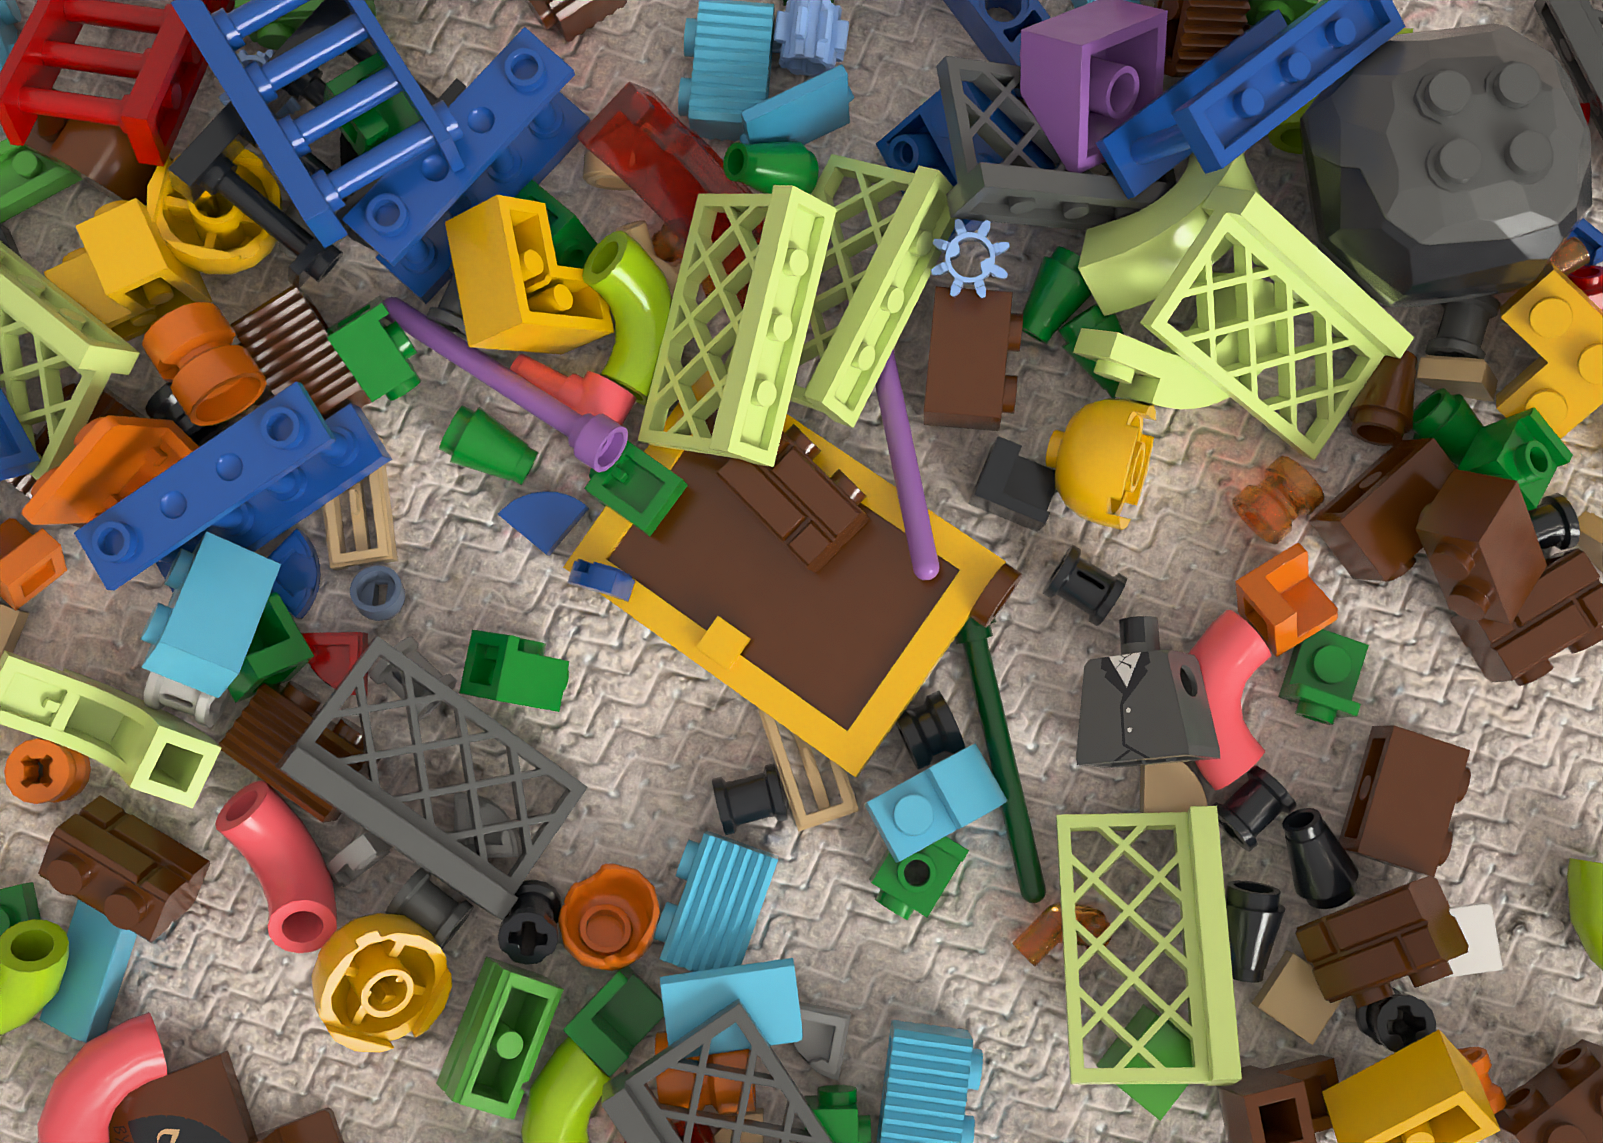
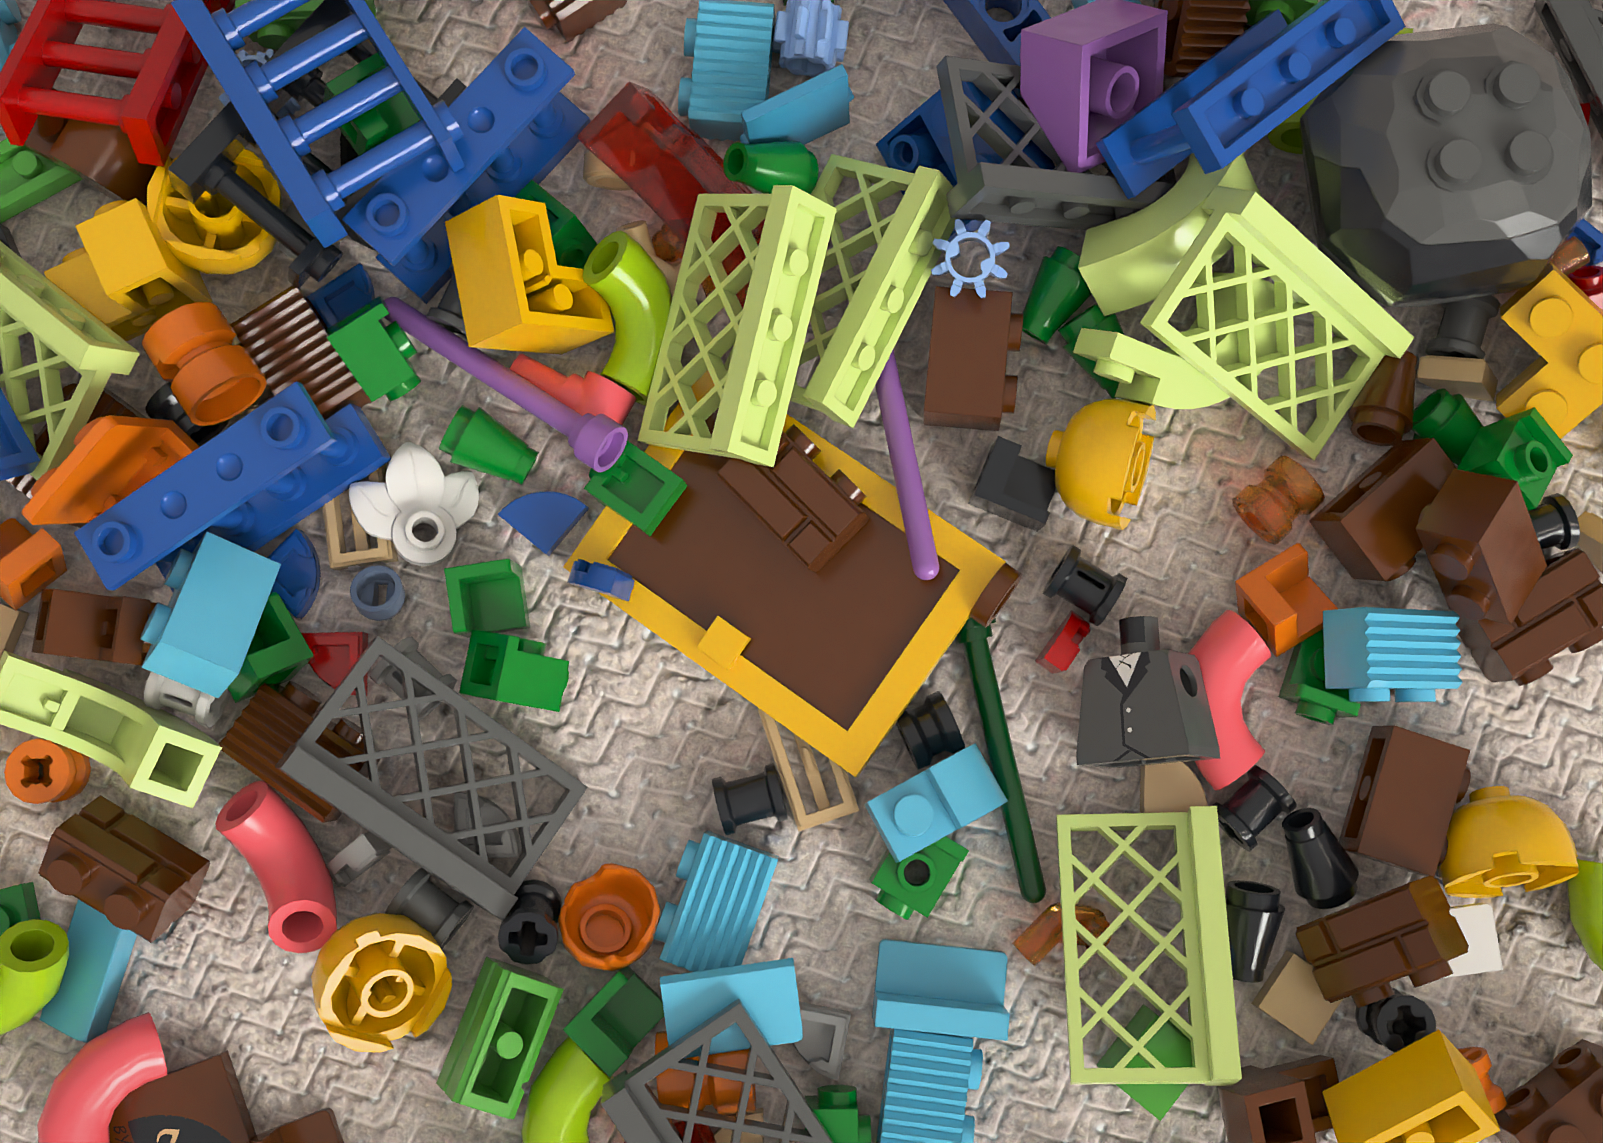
(92, 626): none -> reddish brown brick
(343, 295): none -> blue tile
(413, 496): none -> white plate
(487, 597): none -> green panel
(941, 989): none -> medium azure panel
(1063, 645): none -> red tile
(1391, 650): none -> medium azure brick
(1505, 844): none -> yellow cylinder

